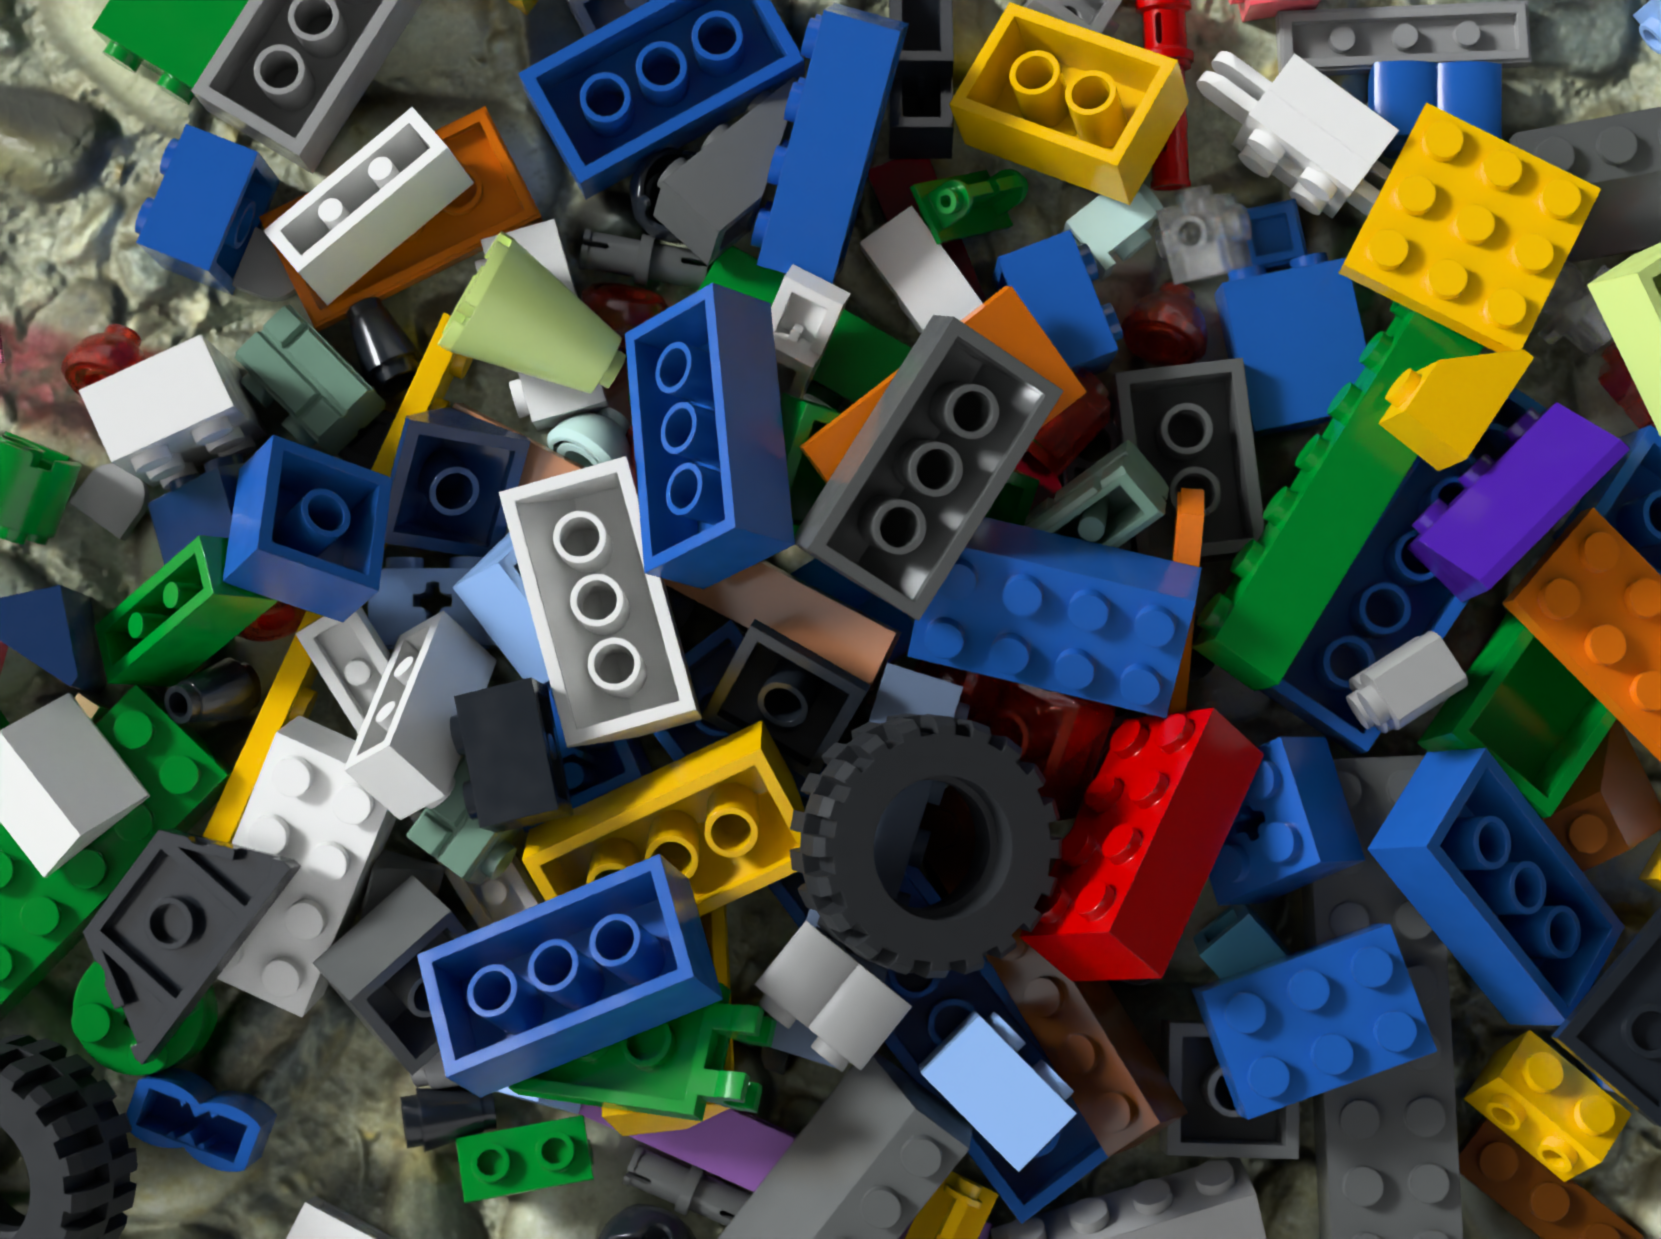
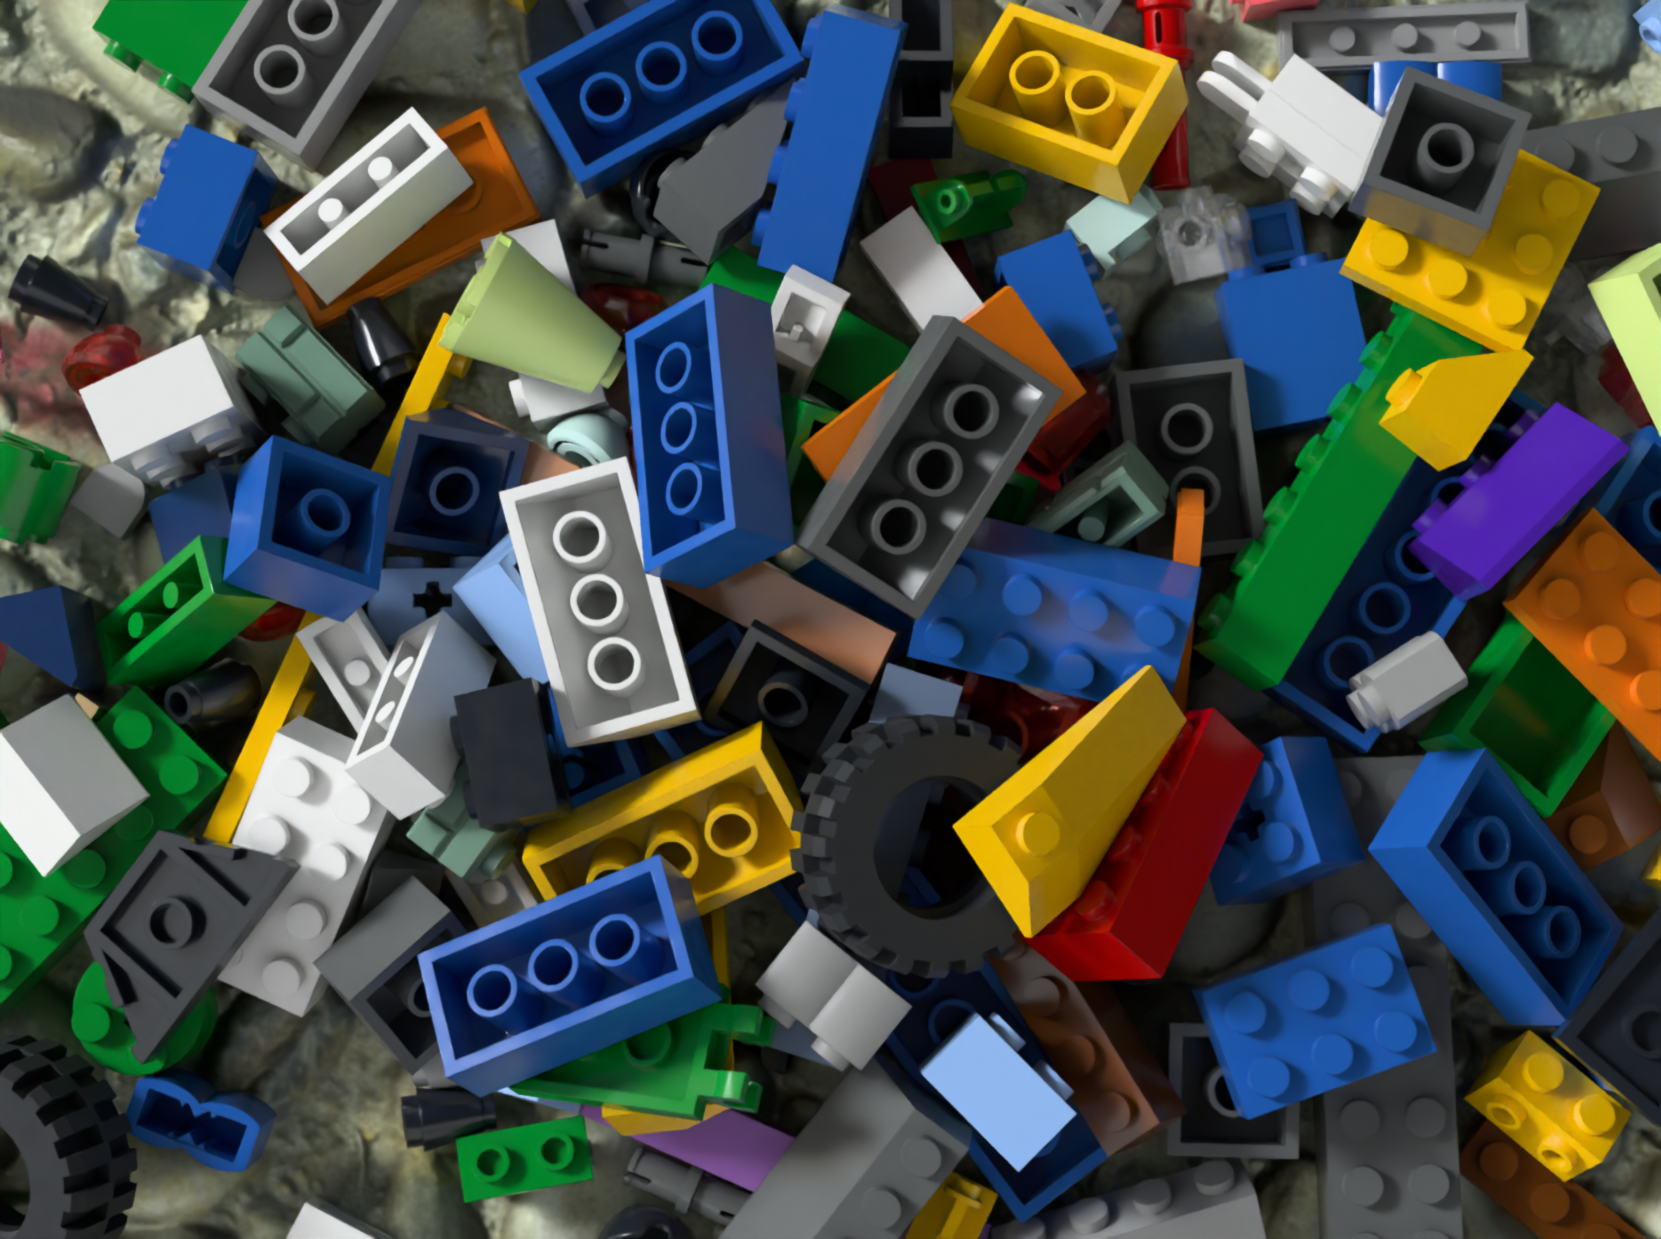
(57, 294): none -> black cone
(1063, 809): none -> yellow wedge
(1166, 327): clear red brick -> none
(1238, 942): medium azure brick -> none
(1440, 162): none -> dark grey brick

